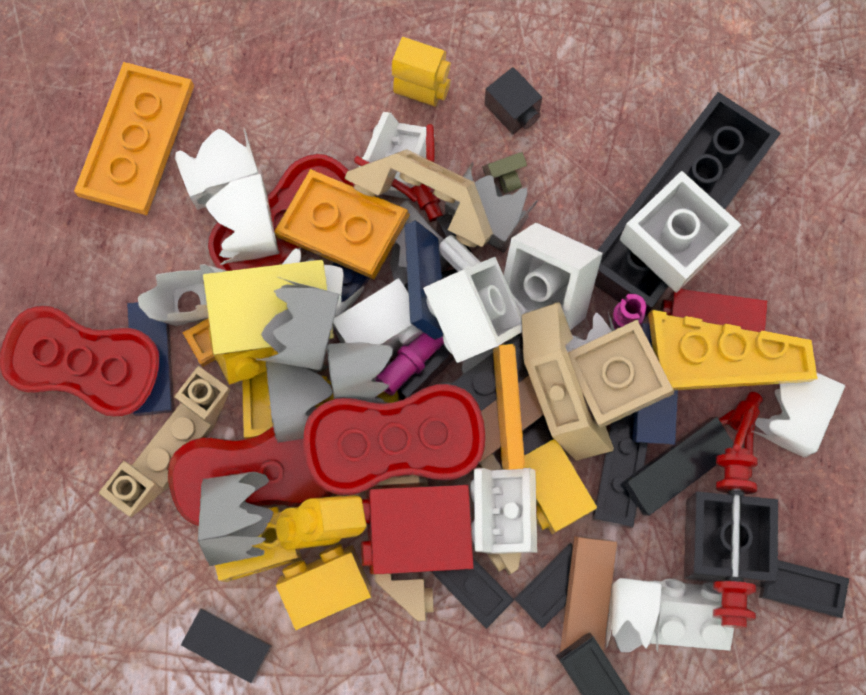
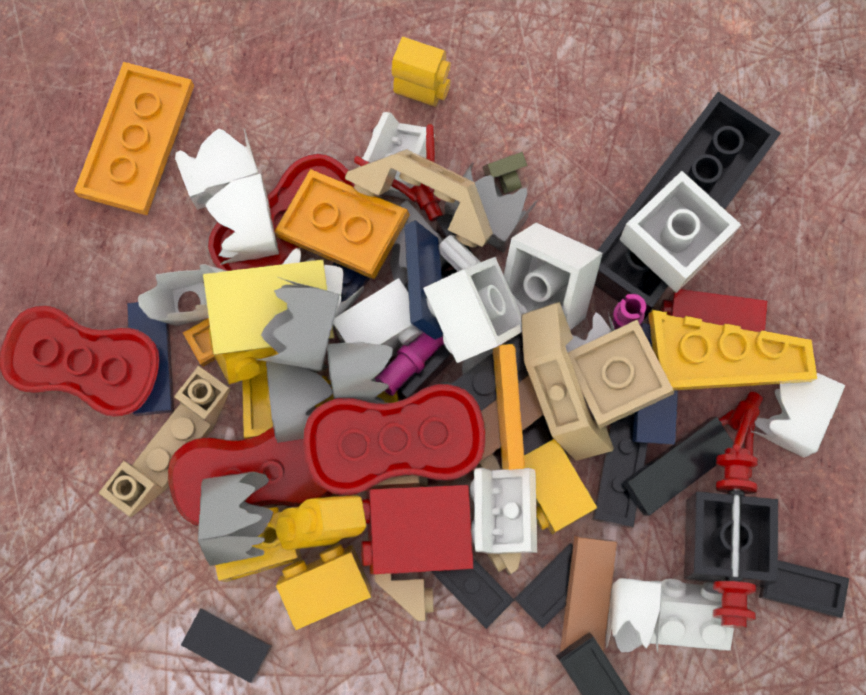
(513, 101): black brick -> none

